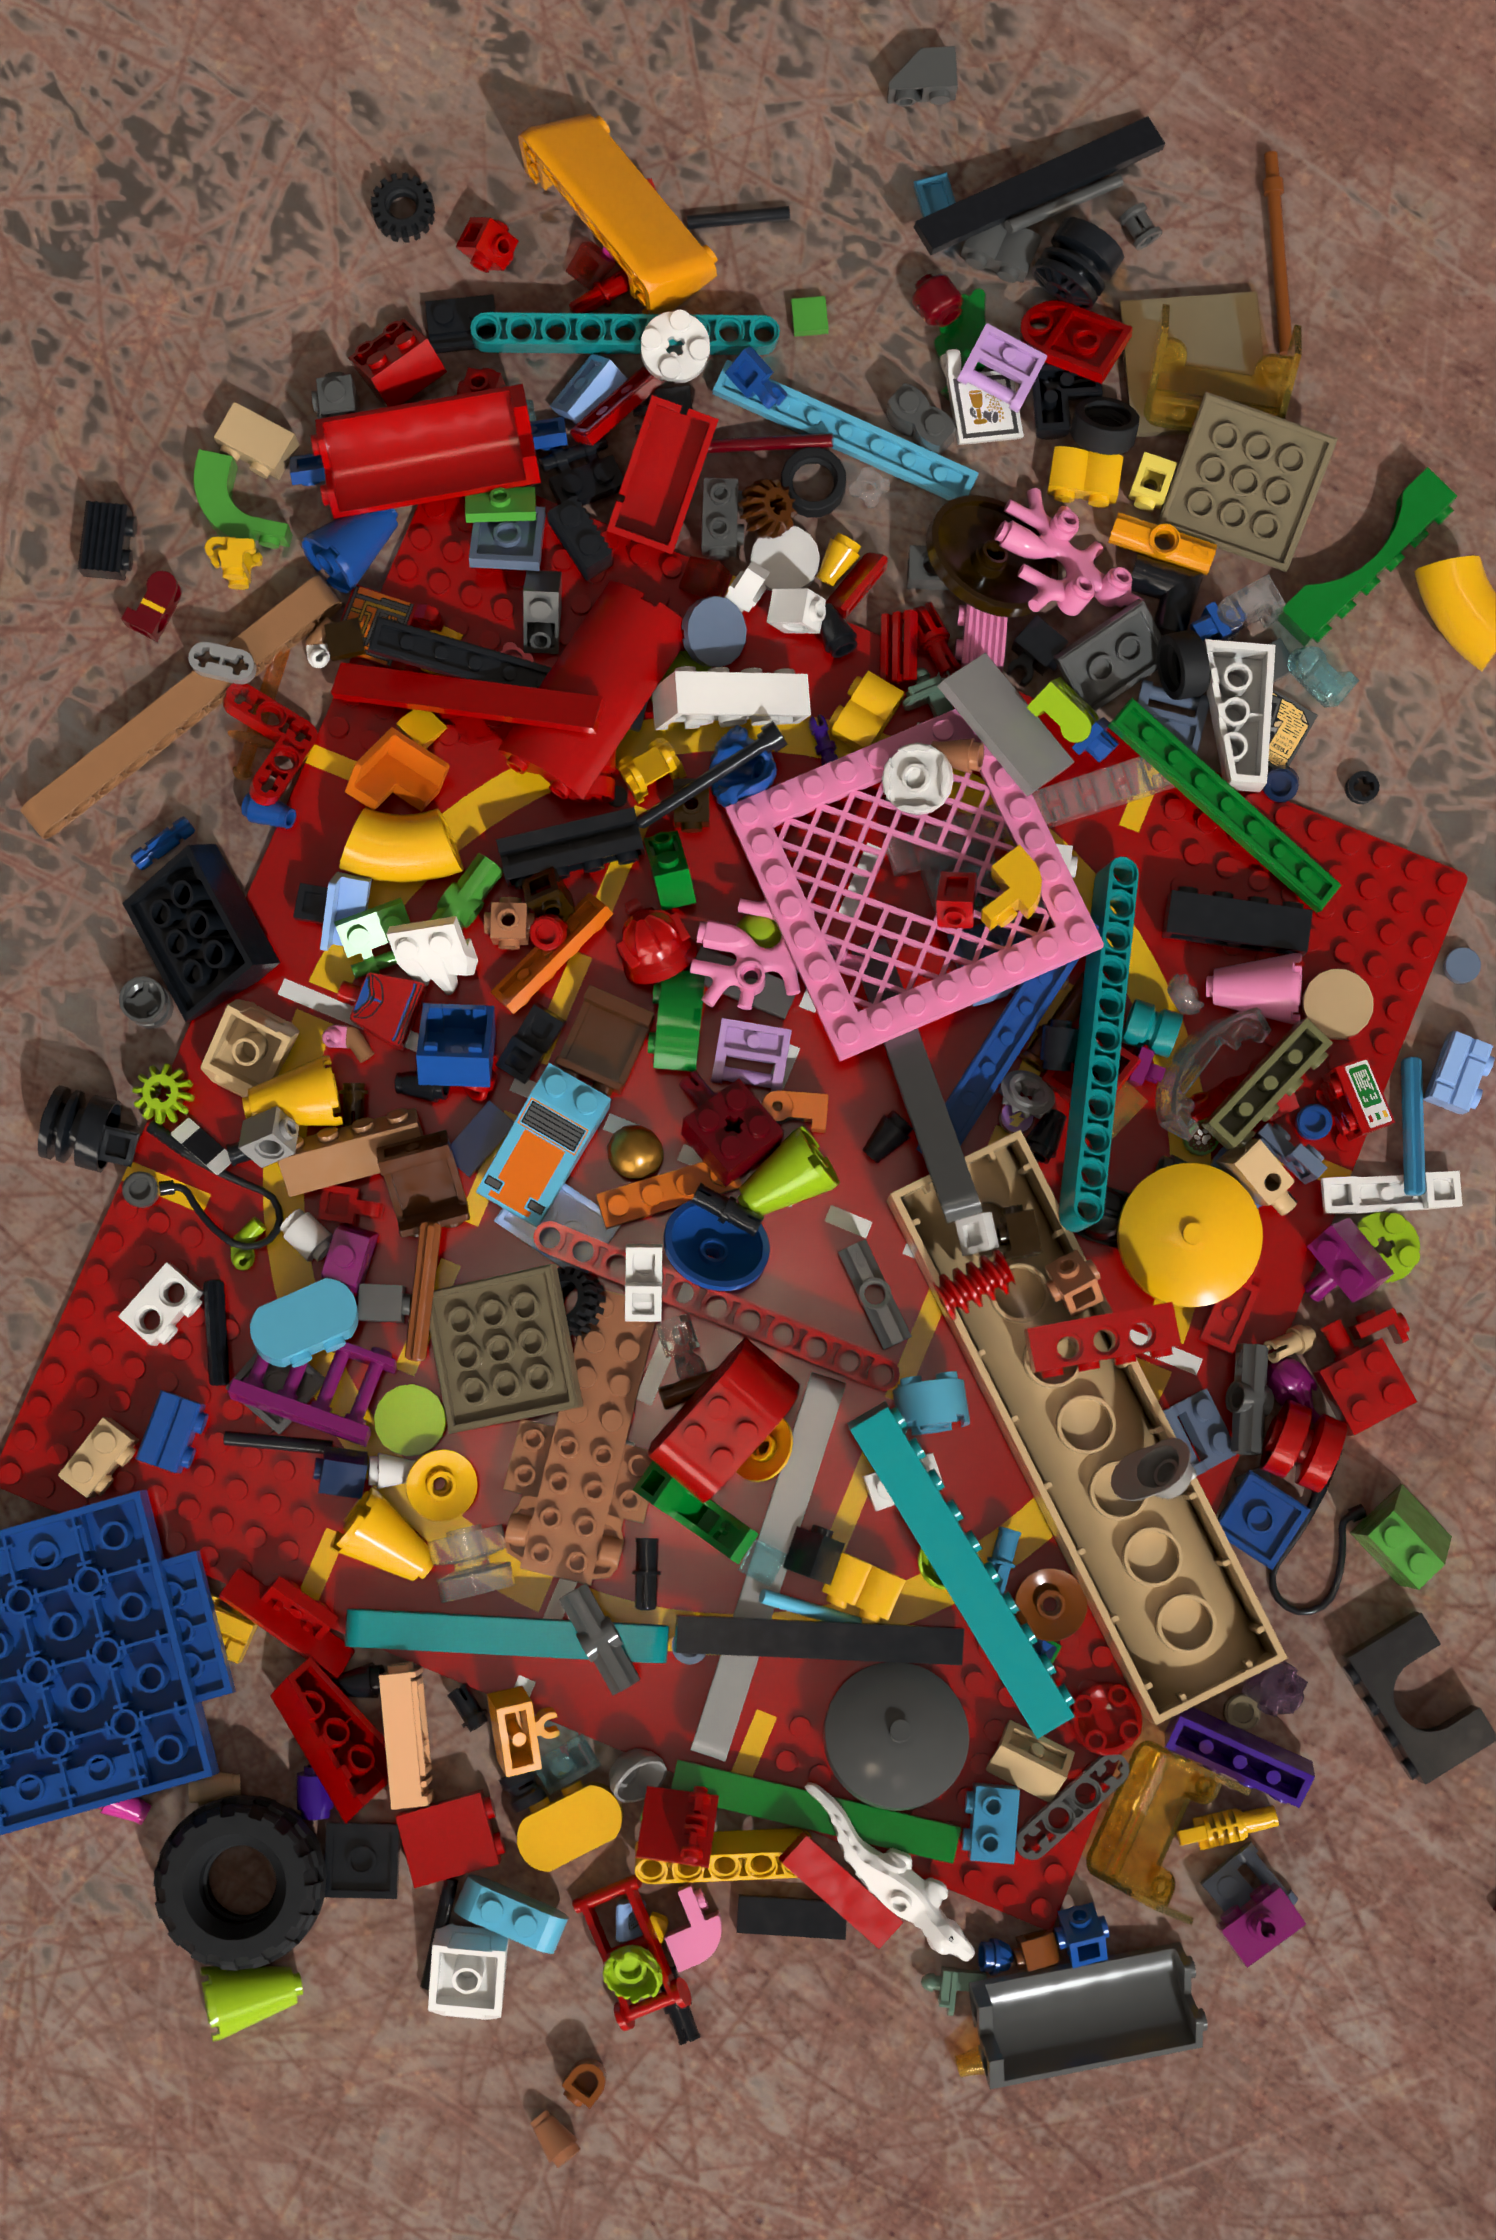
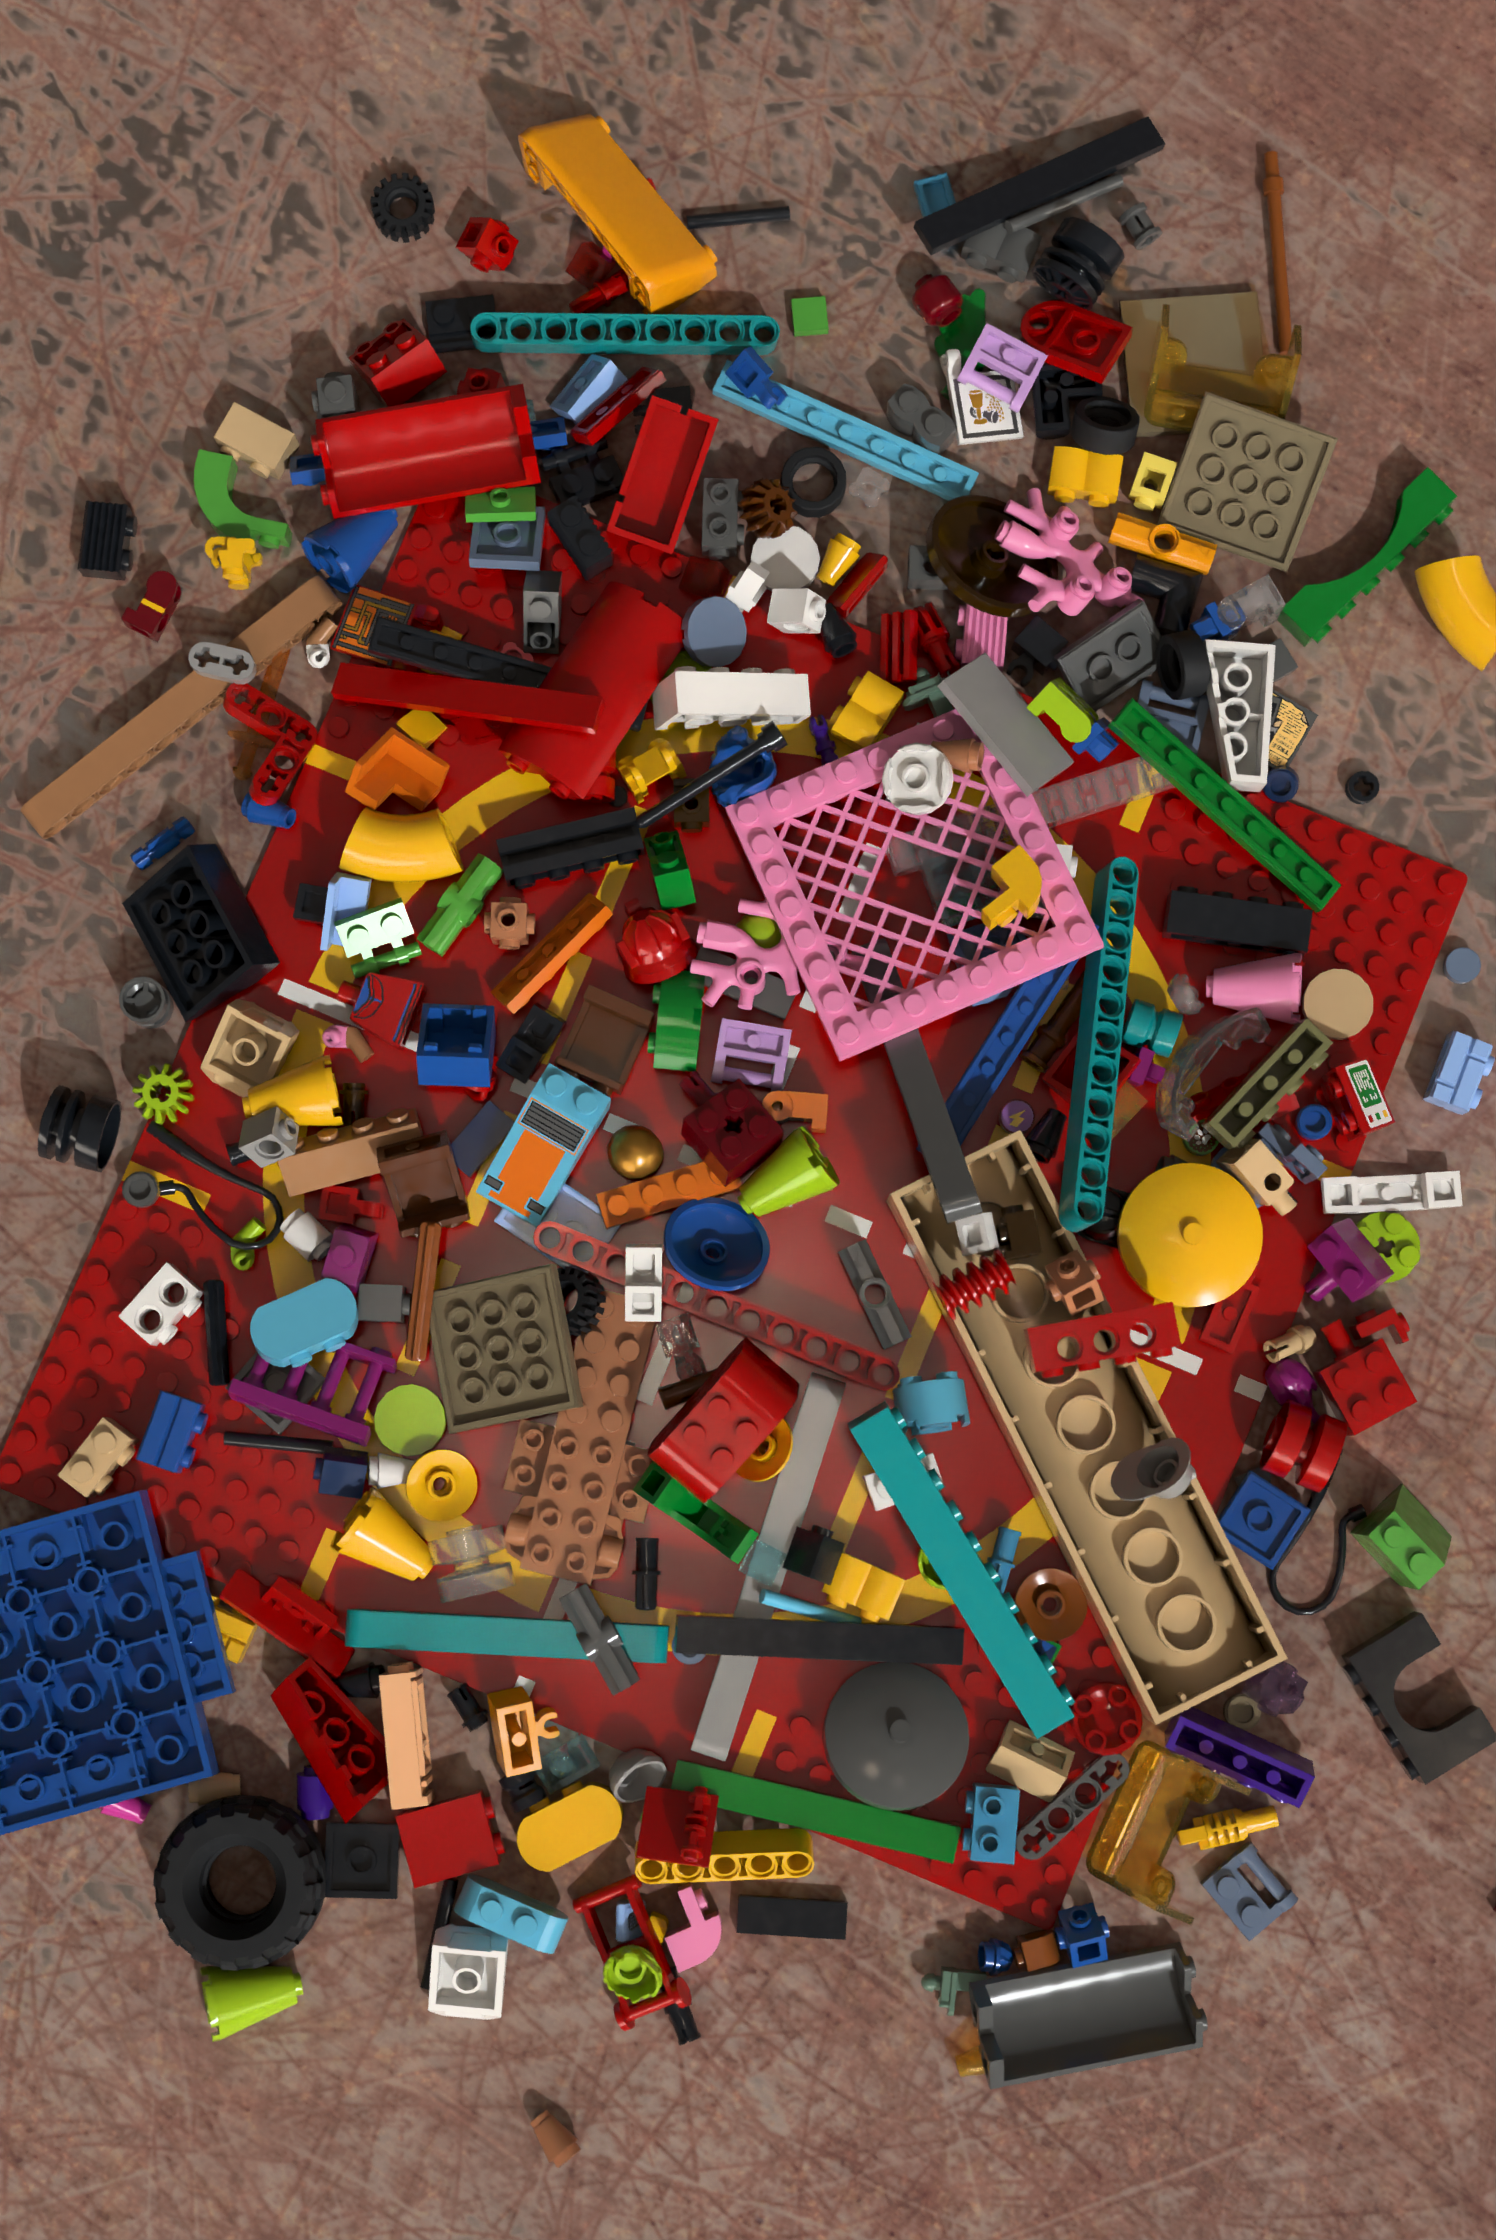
(118, 1143): black slope -> none
(202, 1146): sticker -> none
(345, 639): dark brown tile -> none
(407, 1084): black cone -> none
(433, 951): white plate -> none
(548, 932): red tile -> none
(554, 900): dark brown brick -> none
(584, 2082): dark orange plate -> none
(680, 327): white plate -> none
(727, 1209): black pin -> none
(771, 443): dark red bar -> none
(840, 1889): red tile -> none
(887, 1136): black cone -> none
(895, 1884): white animal -> none
(926, 78): dark grey slope -> none
(956, 899): red bracket -> none
(1030, 1085): light grey gear -> none
(1058, 1045): black brick -> none
(1203, 1428): sand blue plate -> none
(1249, 1399): dark grey piece -> none
(1260, 1923): magenta brick -> none
(1319, 677): clear light blue leg -> none
(1413, 1126): dark azure axle -> none

